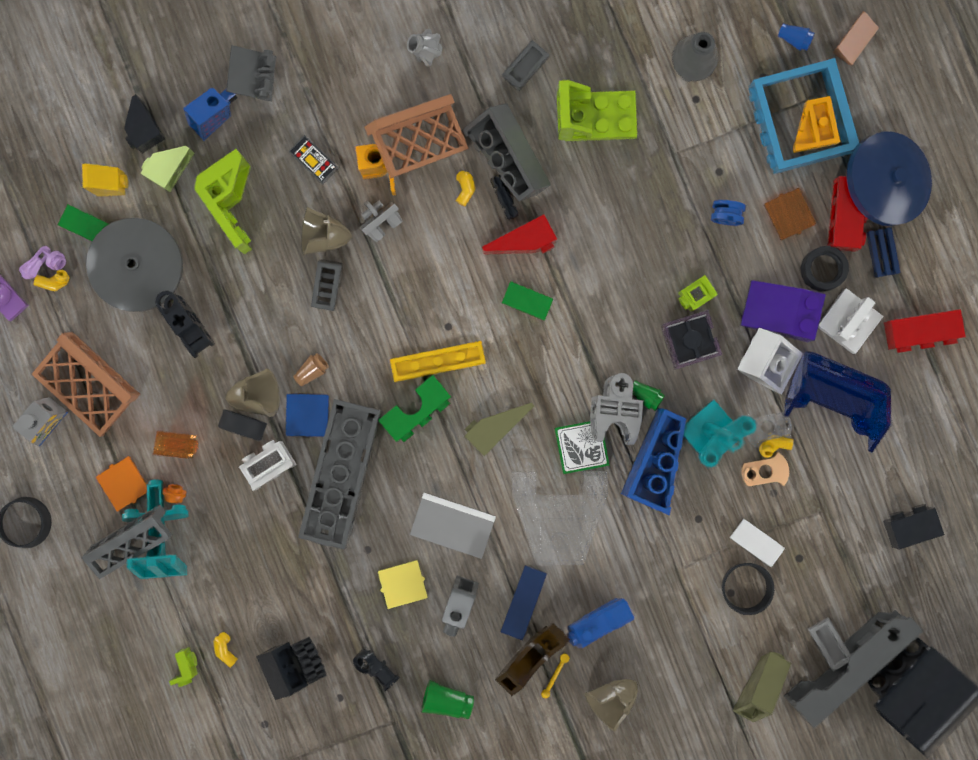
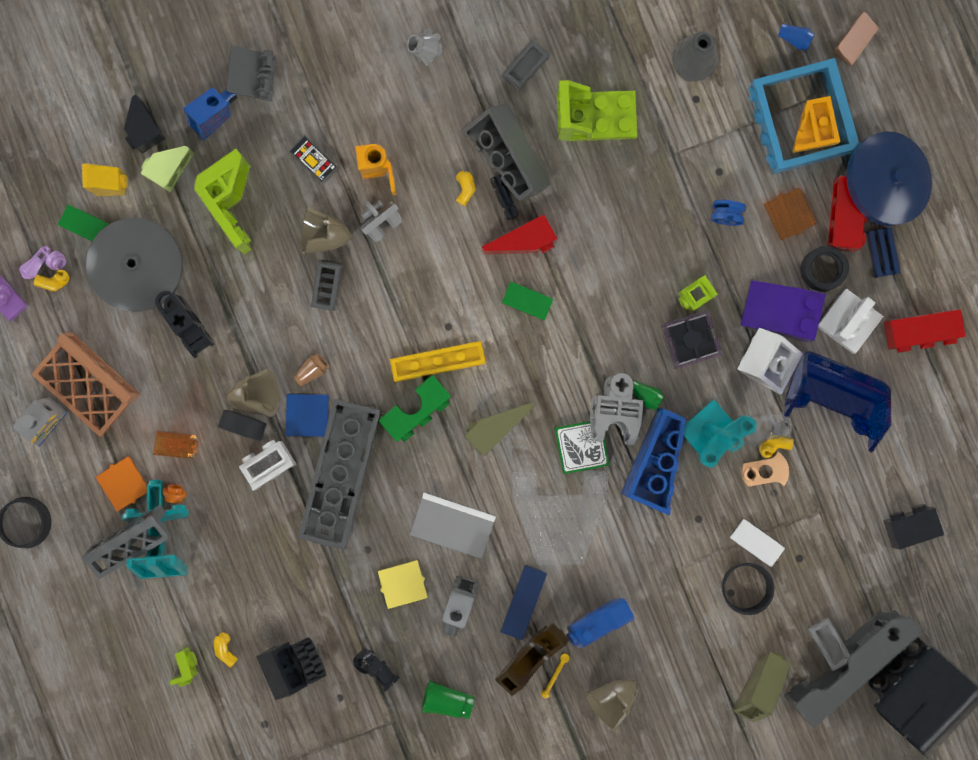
(416, 115): nougat fence -> none

